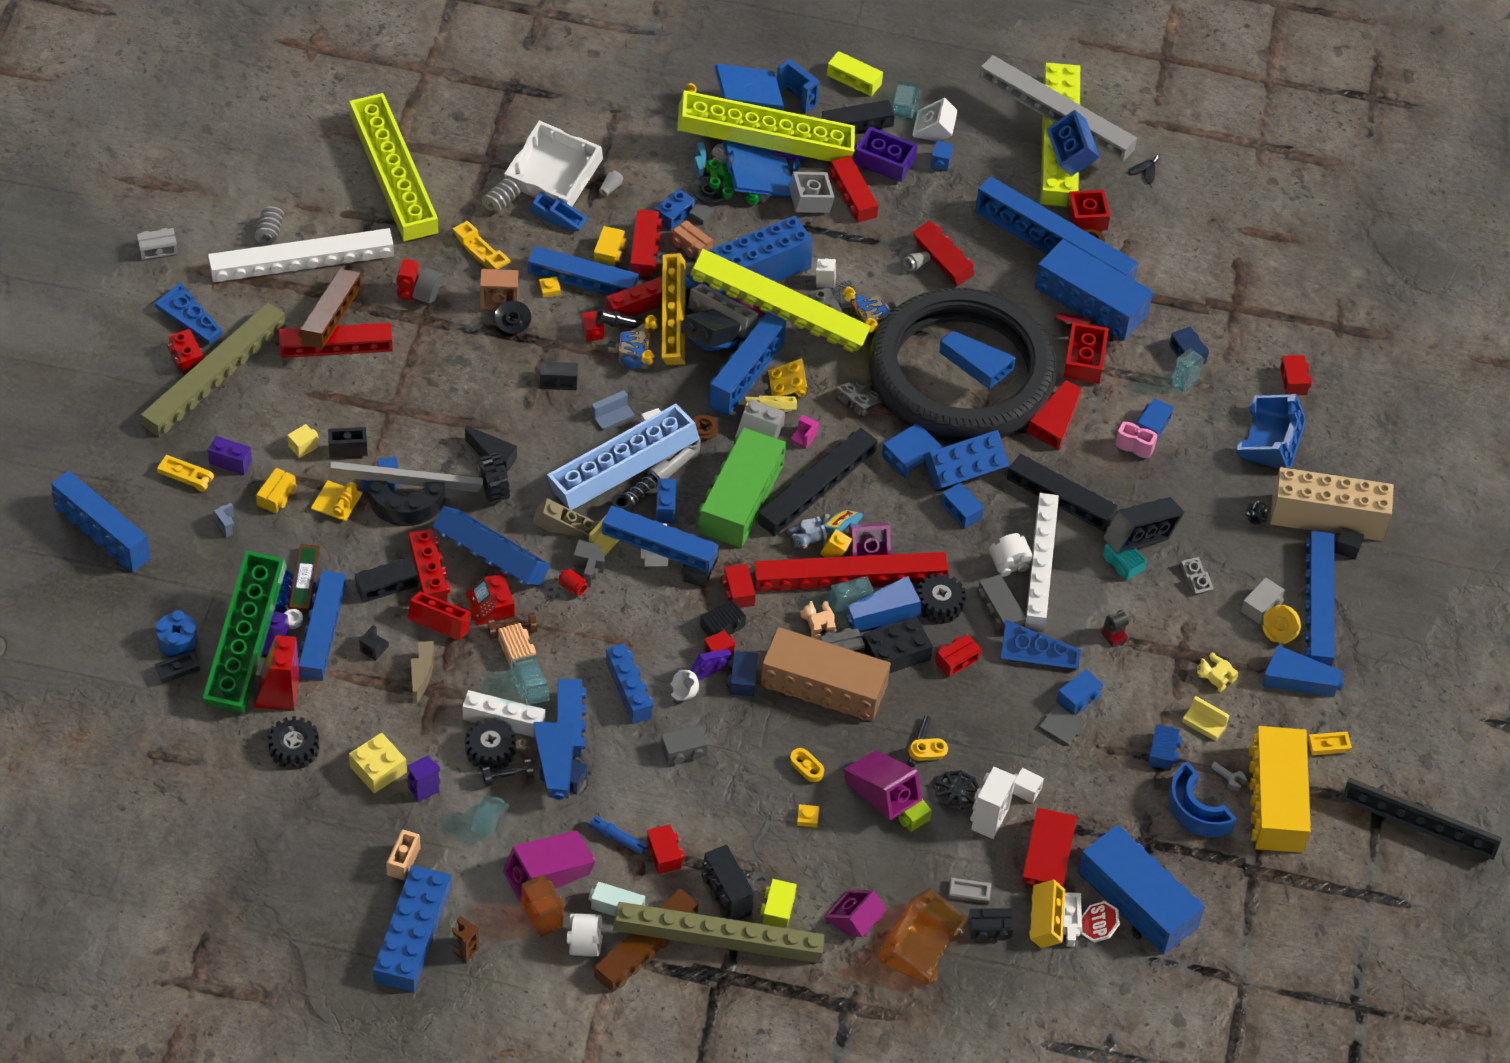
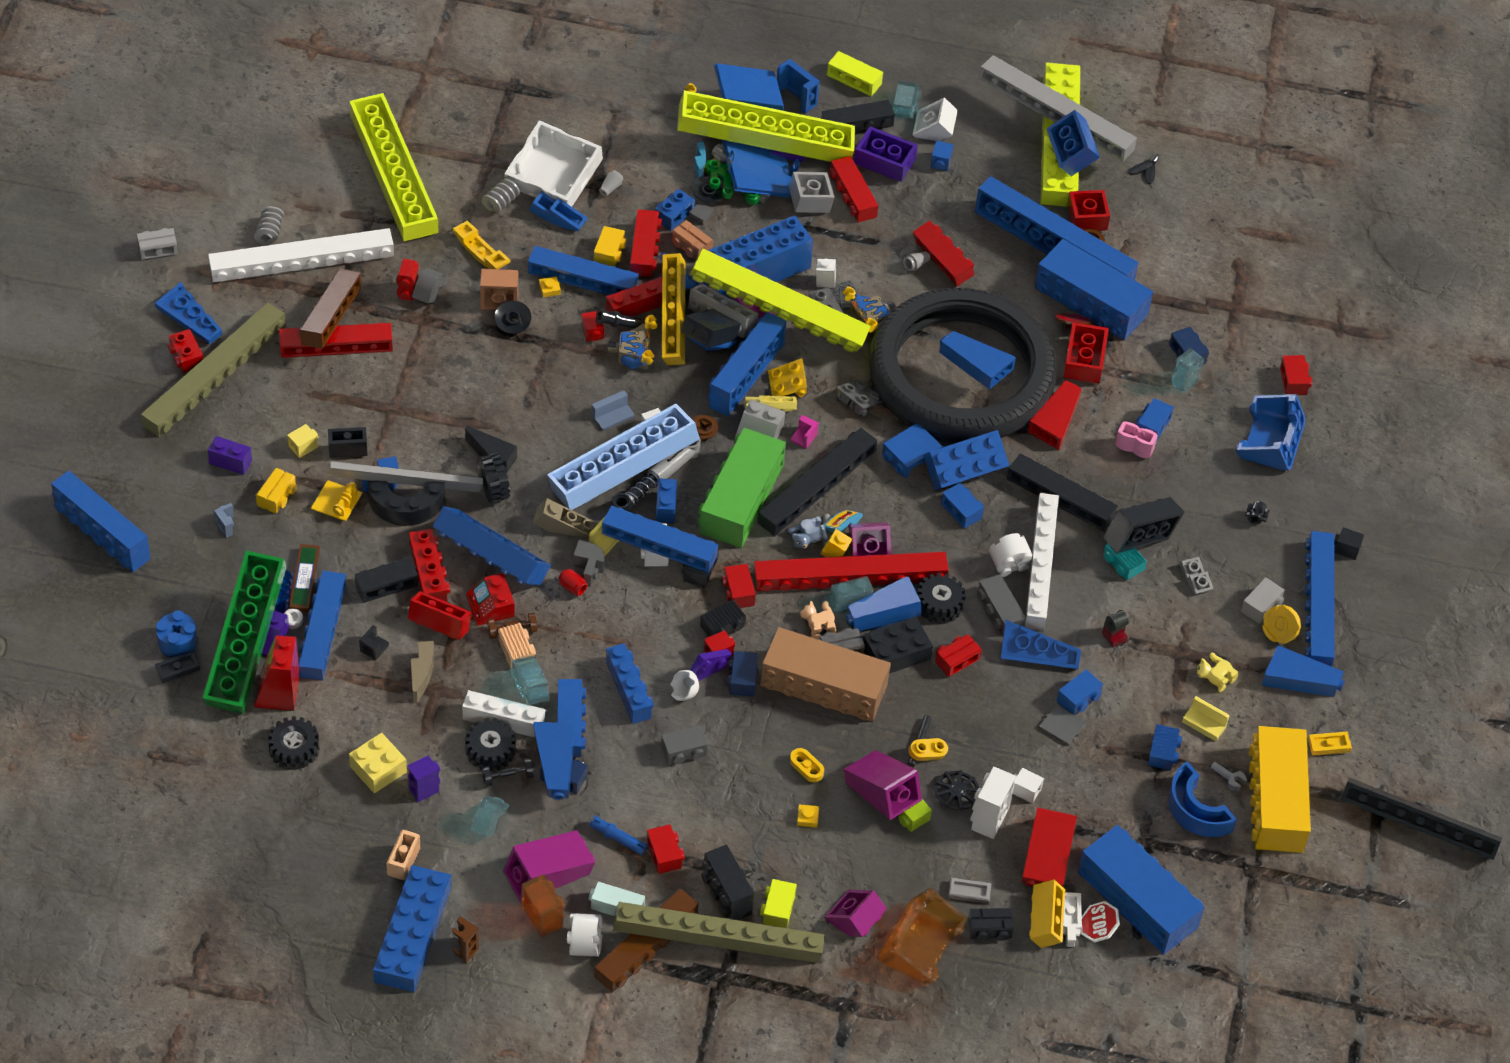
(185, 472): yellow plate -> none
(558, 375): black hinge -> none
(1330, 503): tan brick -> none

